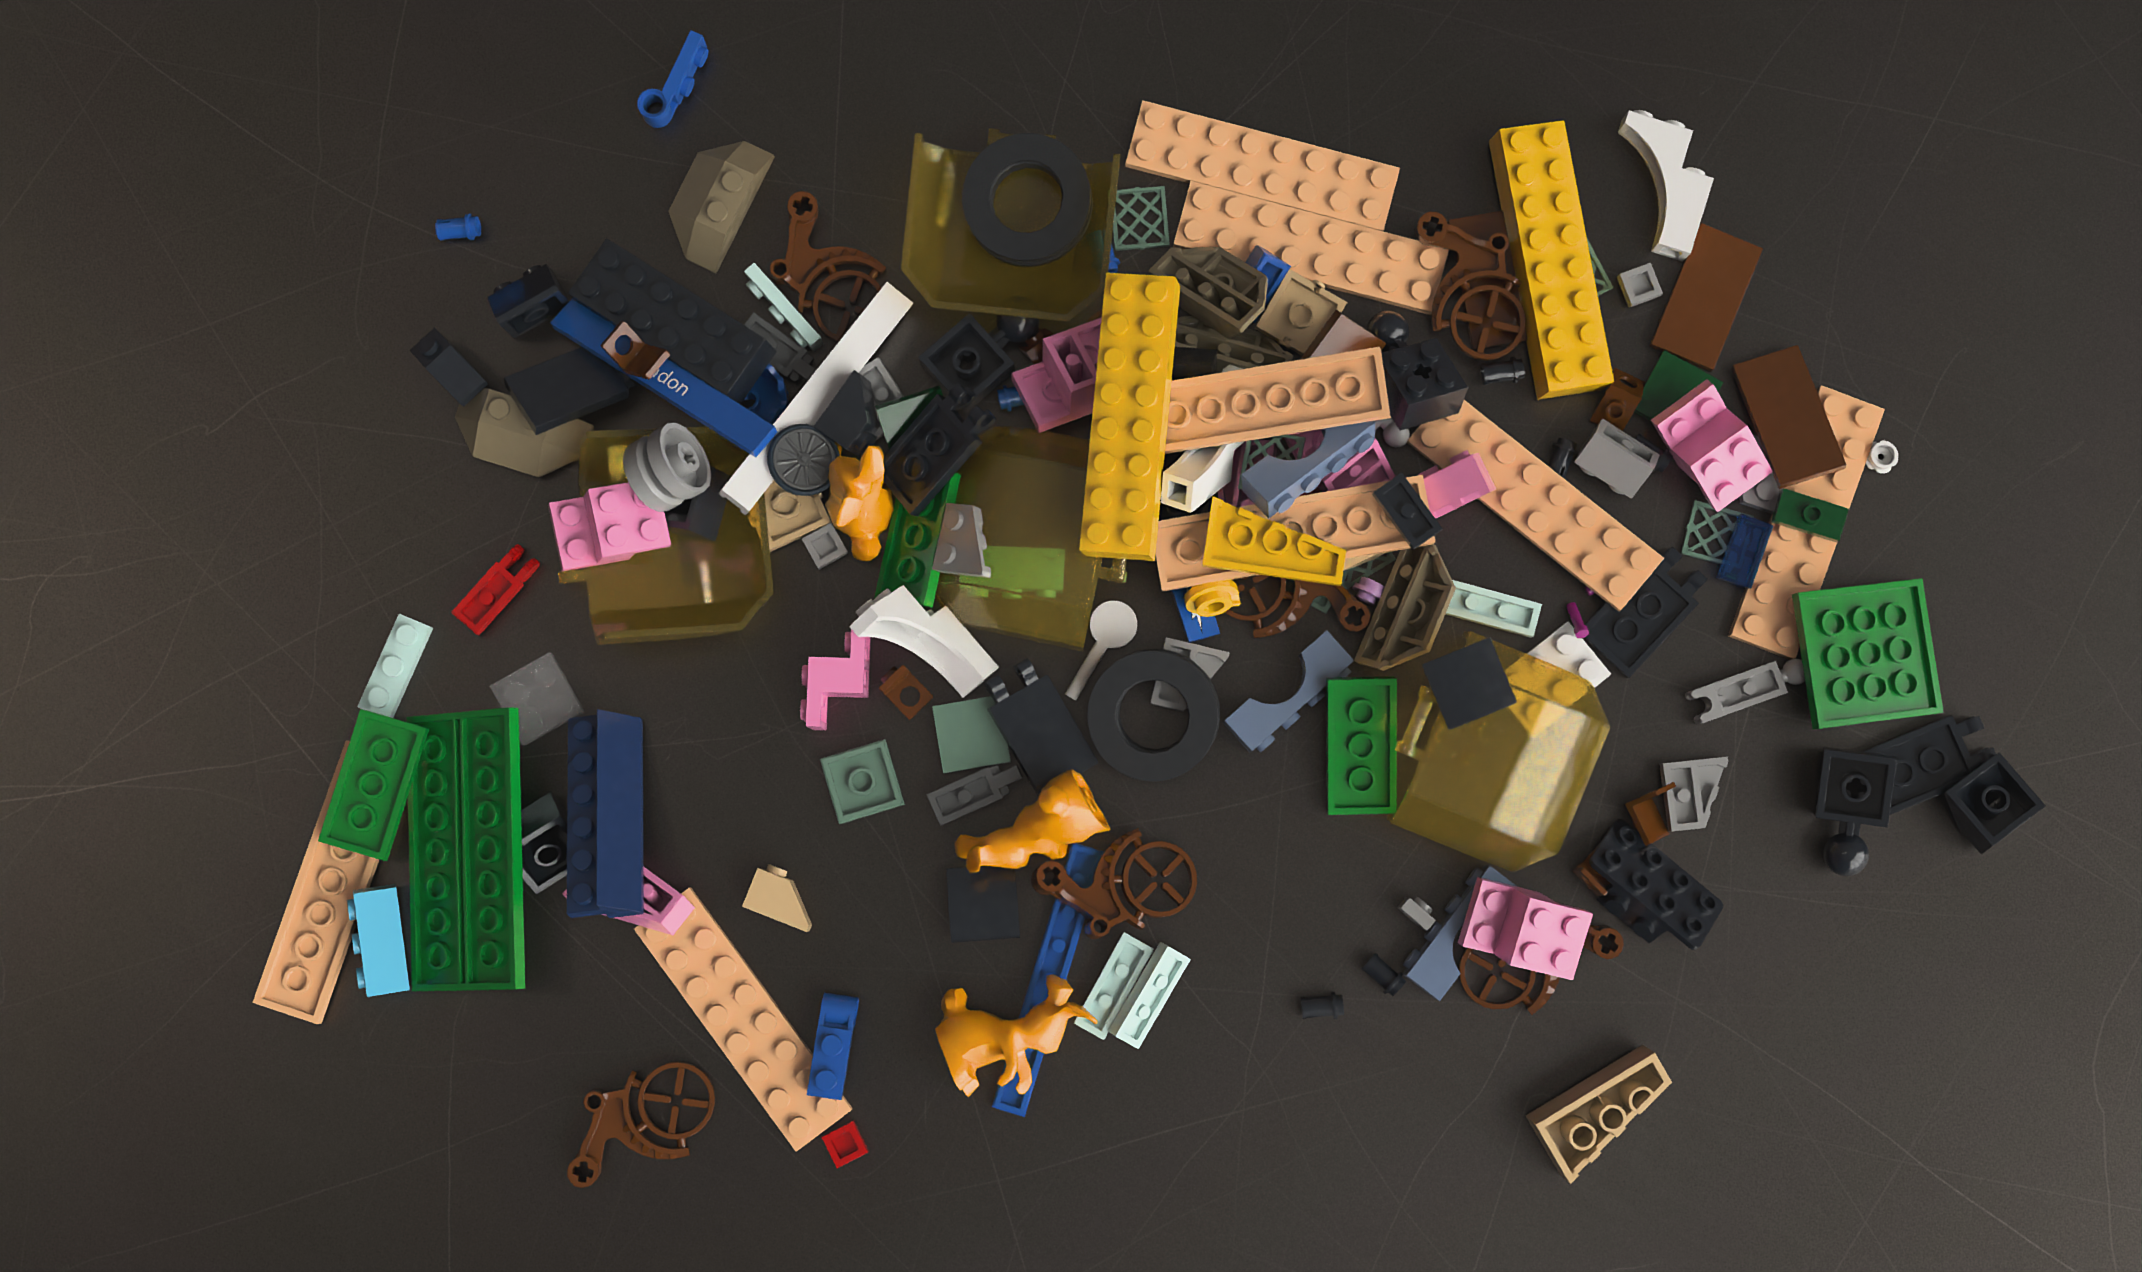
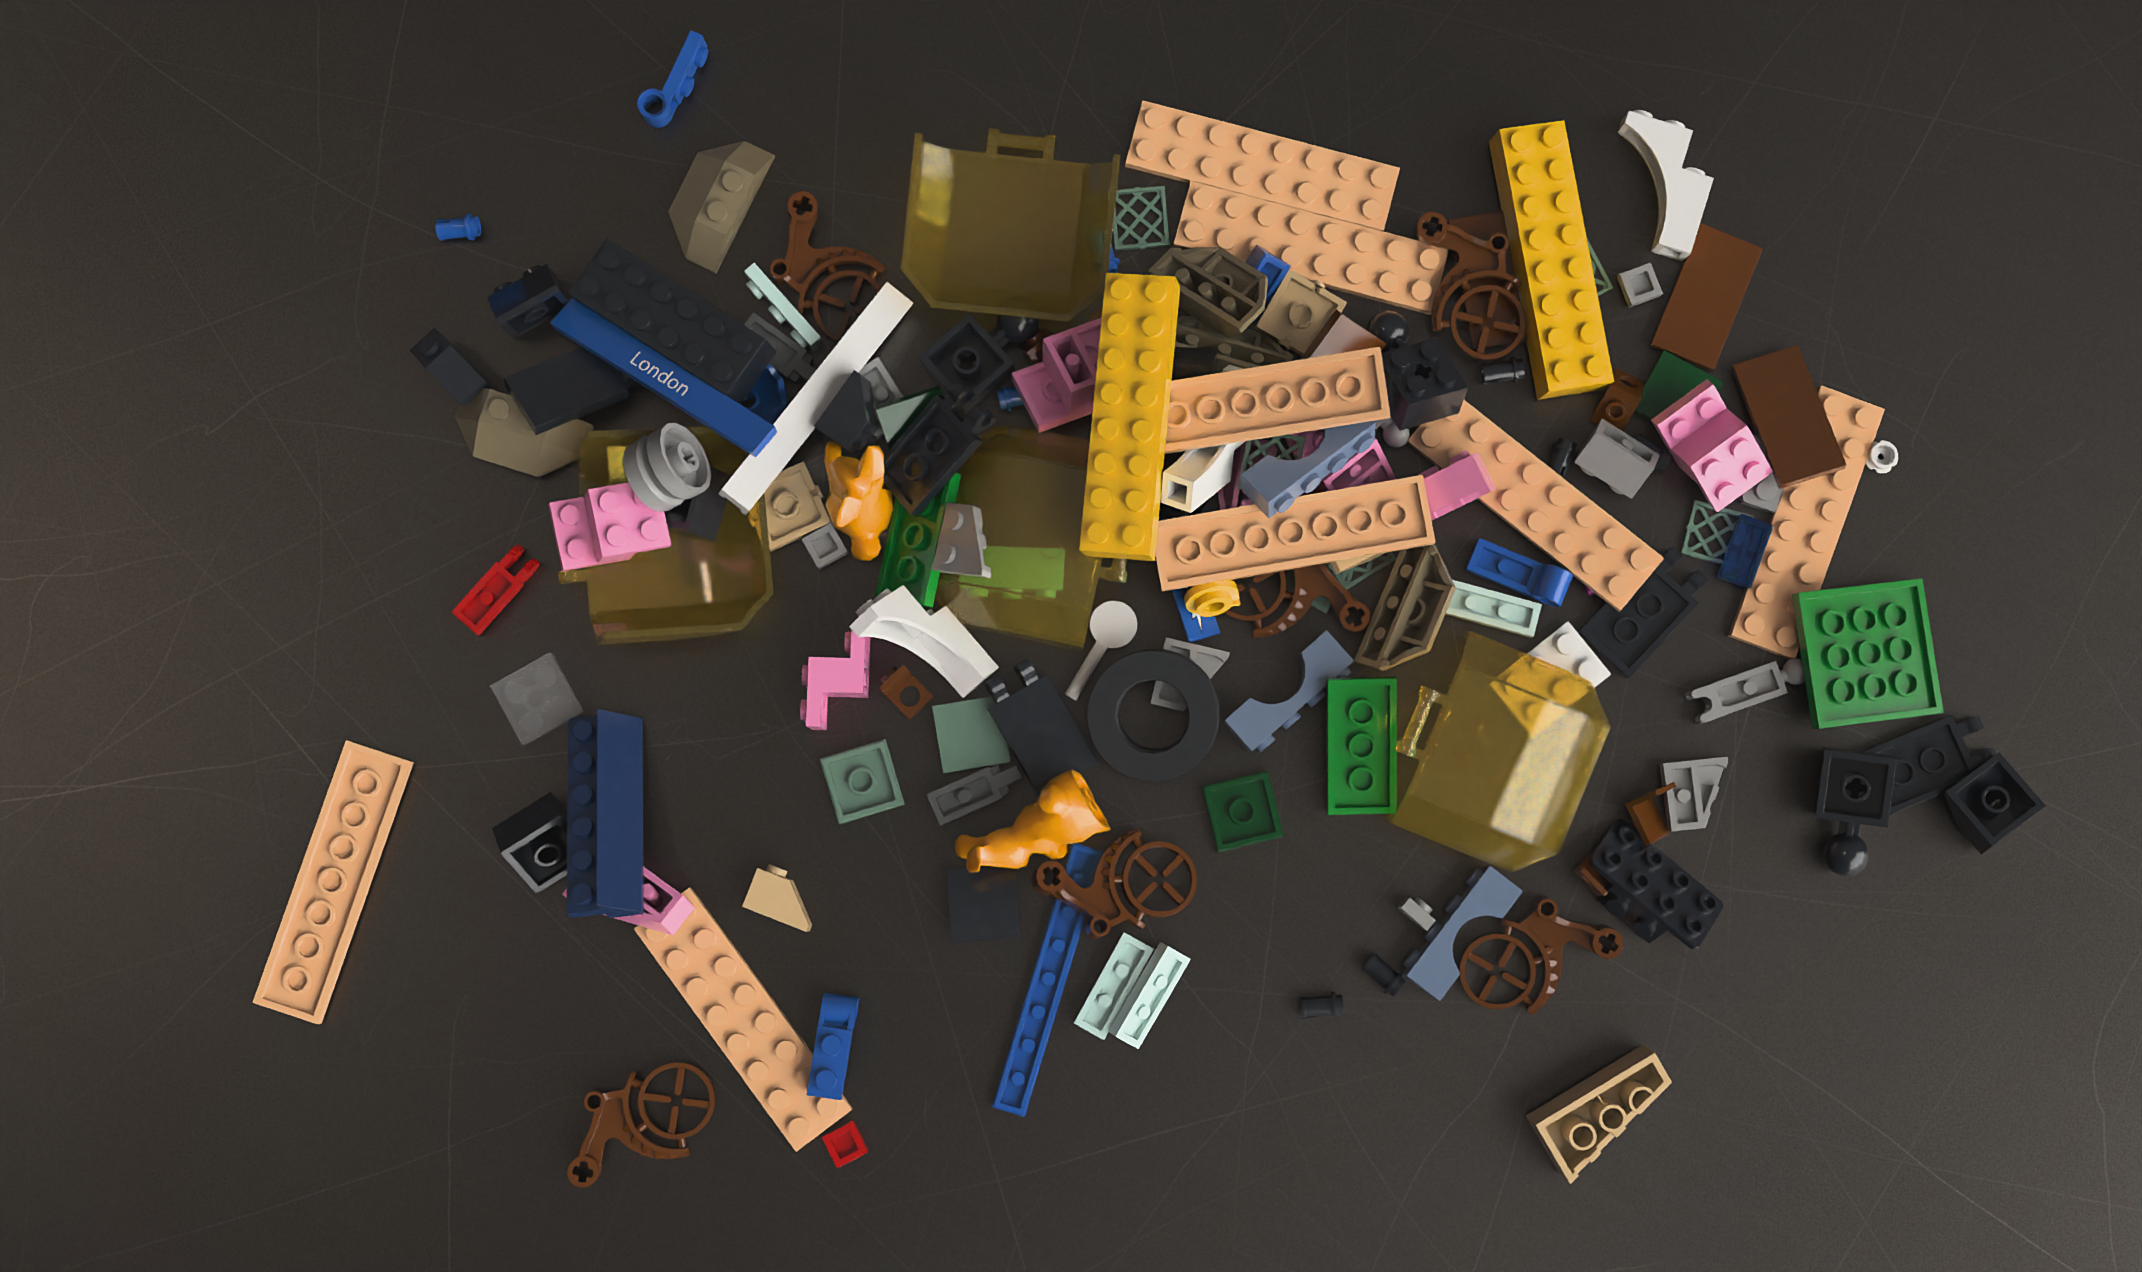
(373, 785): green plate -> none
(379, 940): medium azure brick -> none
(395, 666): light aqua plate -> none
(467, 854): green plate -> none
(641, 359): reddish brown bracket -> none
(801, 459): dark grey wheel -> none
(980, 1038): light orange animal -> none
(1014, 154): black tyre -> none
(1242, 811): none -> dark green tile
(1258, 546): yellow wing -> none
(1368, 590): lavender plate -> none
(1407, 511): black plate -> none
(1469, 683): black slope -> none
(1519, 573): none -> blue plate
(1525, 928): bright pink bracket -> none
(1579, 628): magenta piece -> none
(1810, 515): dark green plate -> none

